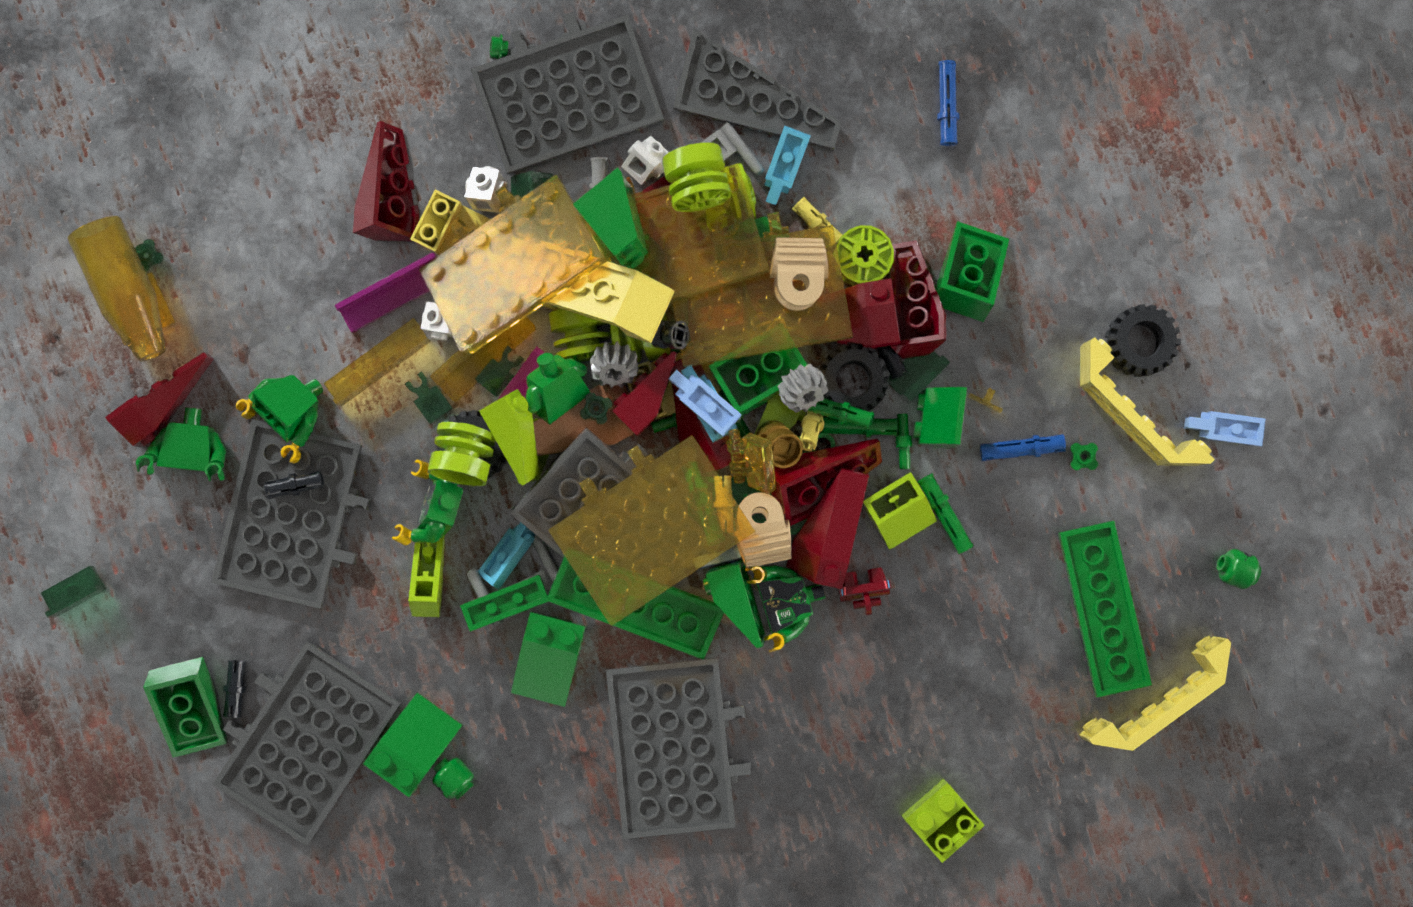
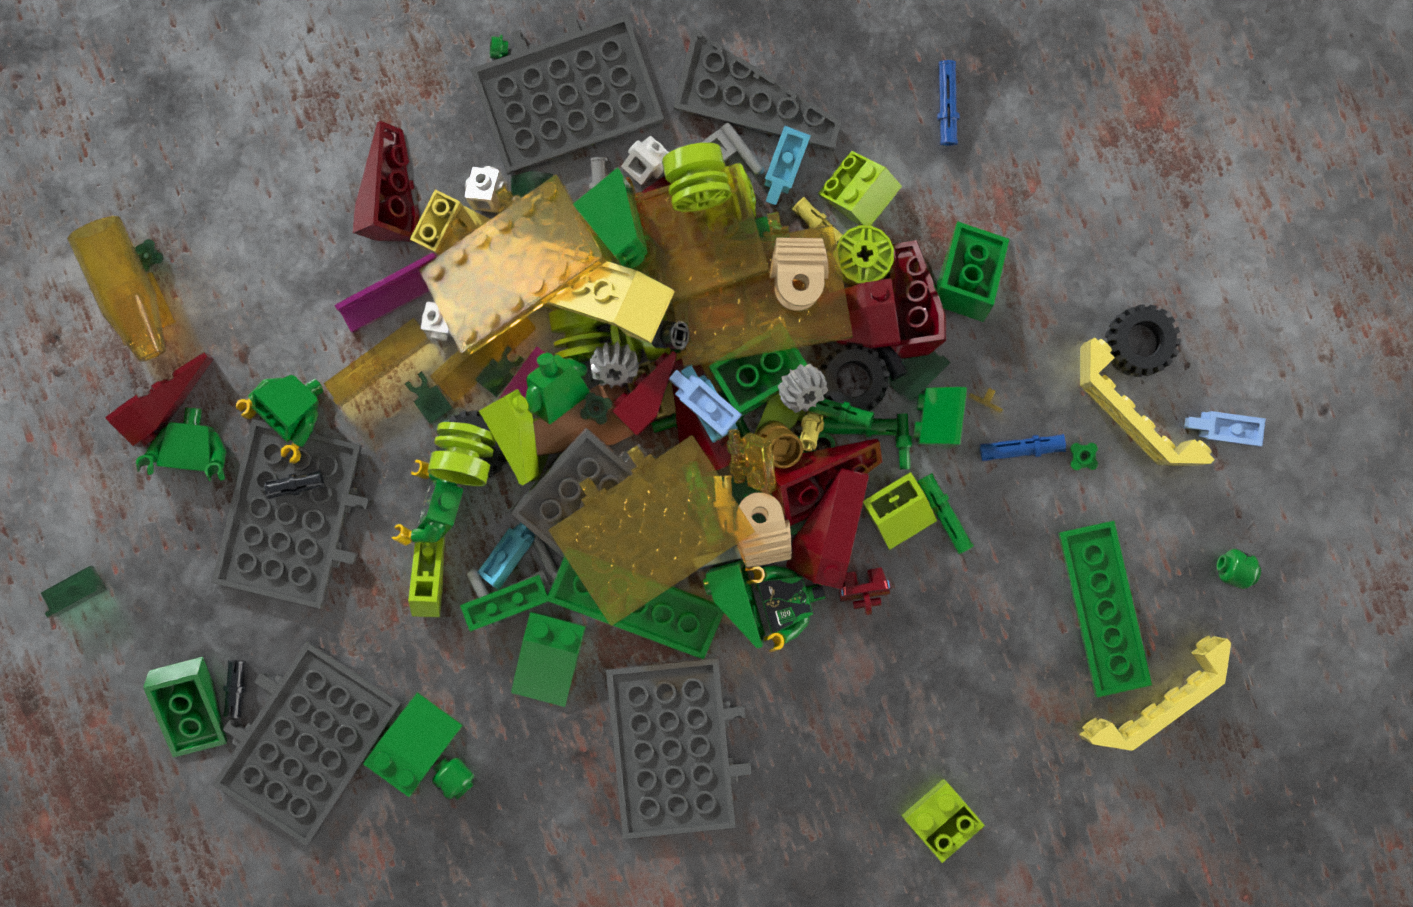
(860, 189): none -> lime slope

